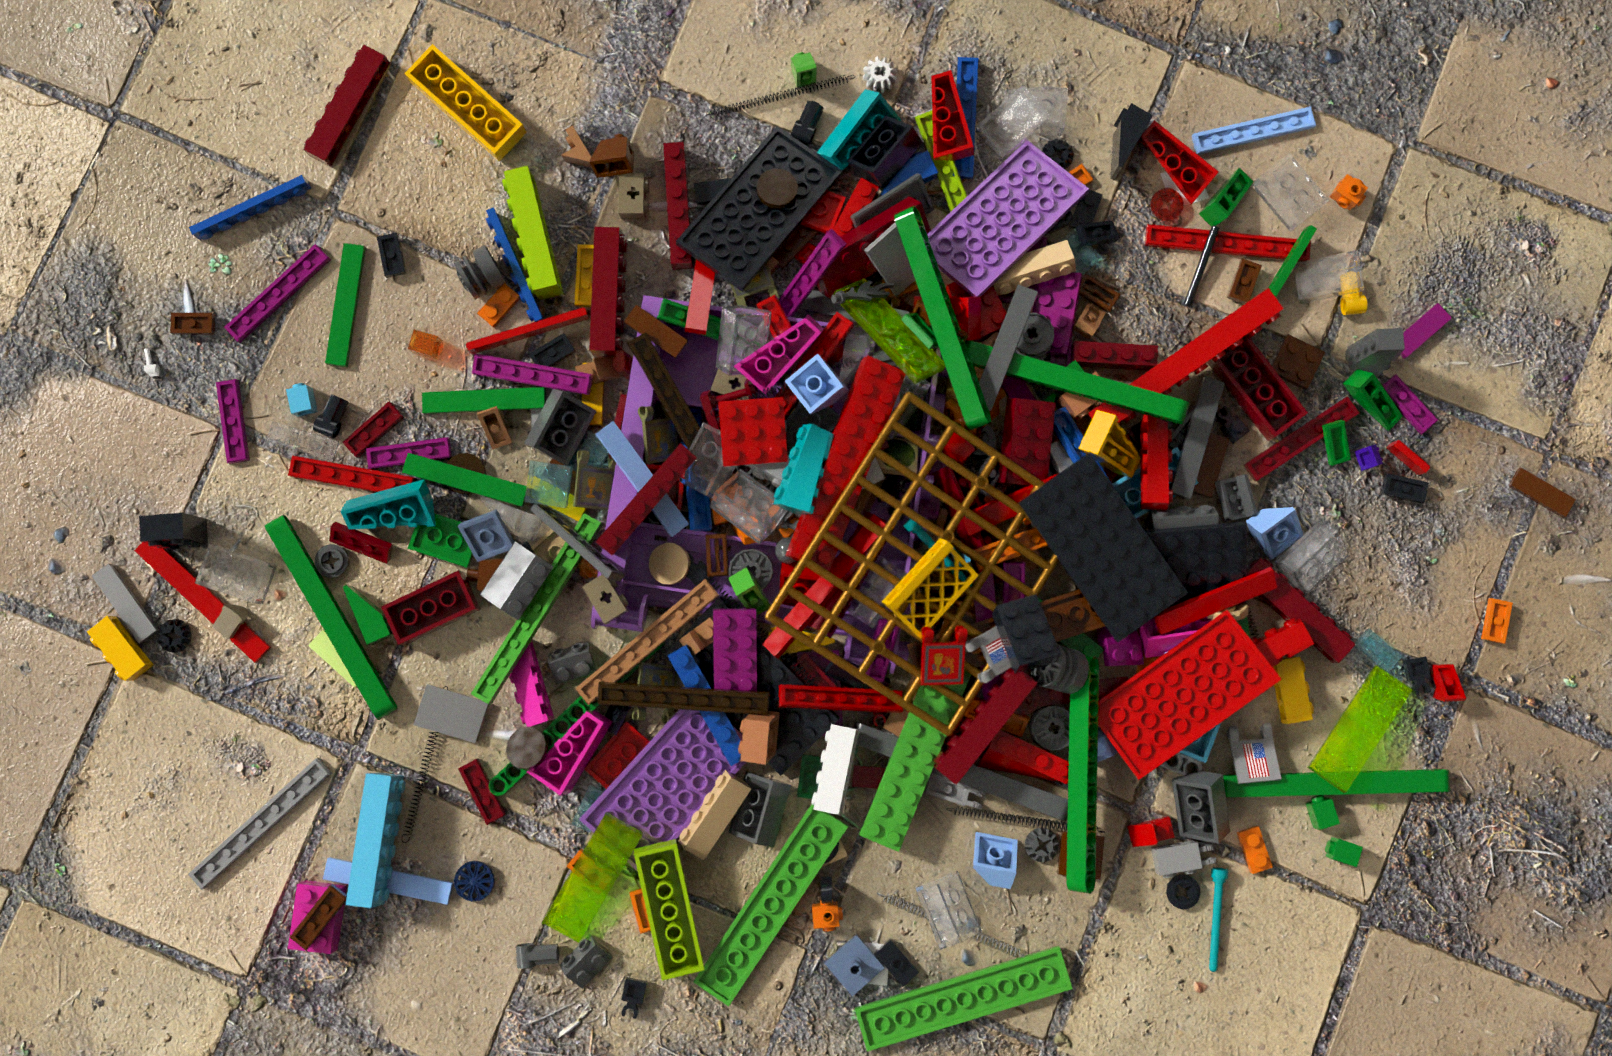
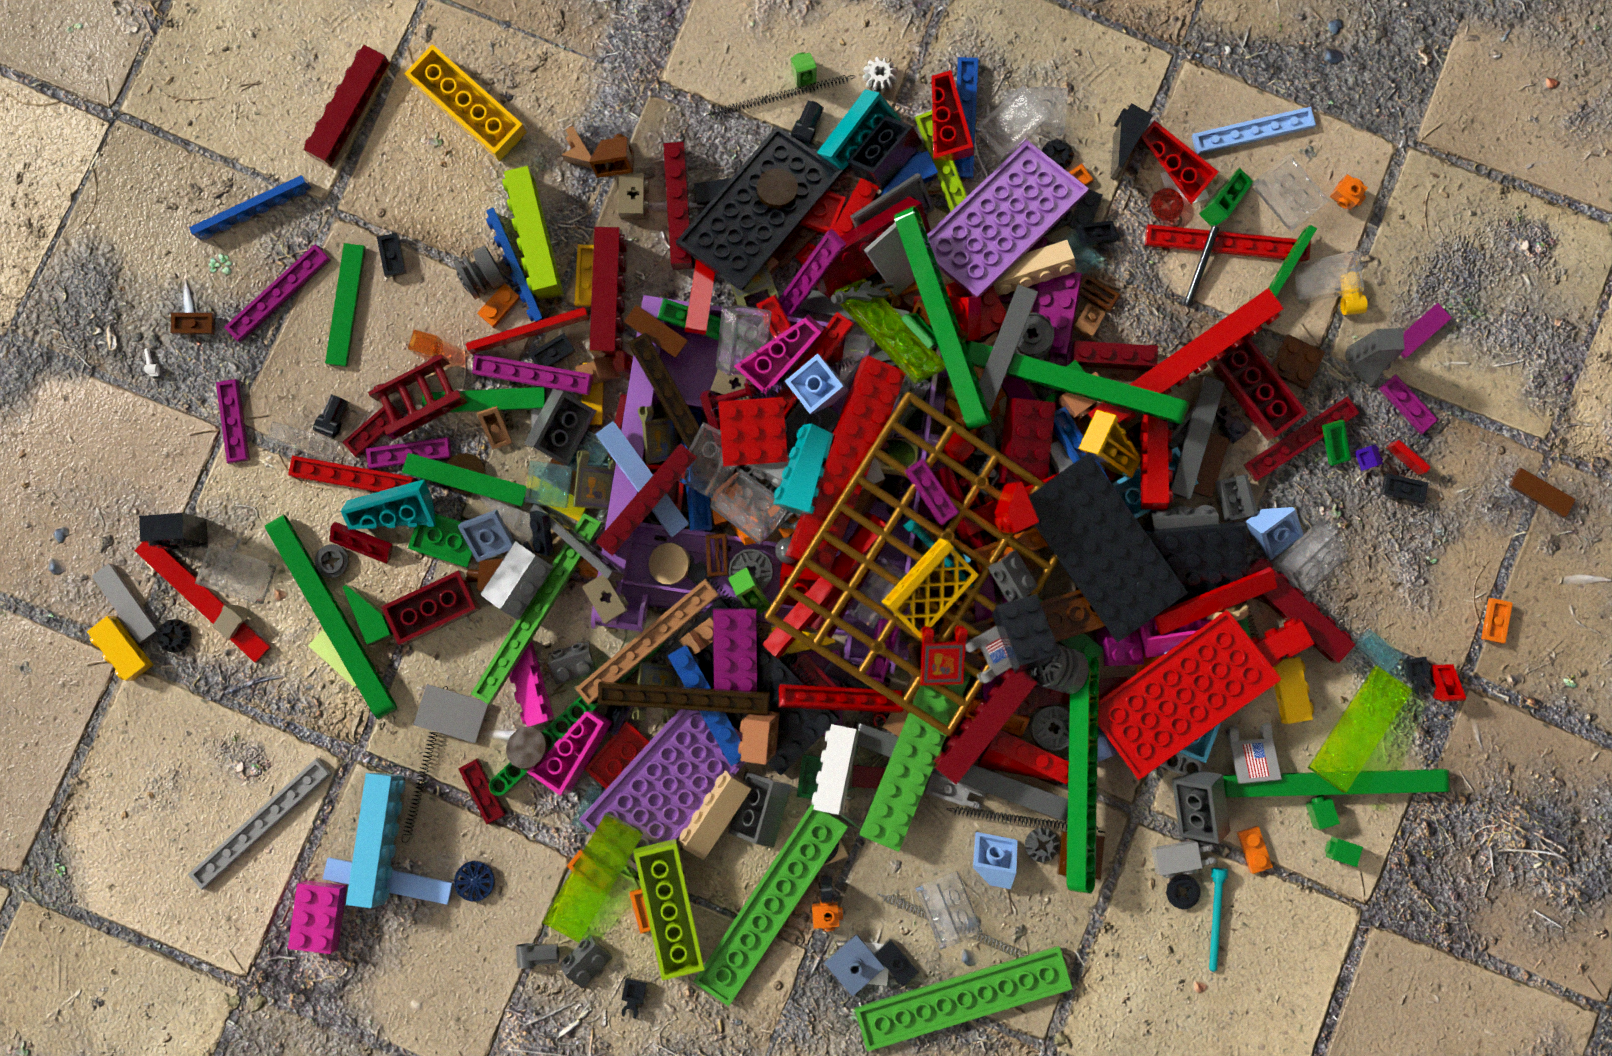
(301, 400): medium azure brick -> none
(319, 917): reddish brown tile -> none
(433, 408): none -> dark red fence
(541, 533): none -> black plate
(931, 491): none -> magenta tile
(1013, 576): none -> dark grey bracket
(1014, 509): none -> red slope
(1150, 832): red slope -> none
(1244, 281): reddish brown plate -> none
(1372, 396): green slope -> none

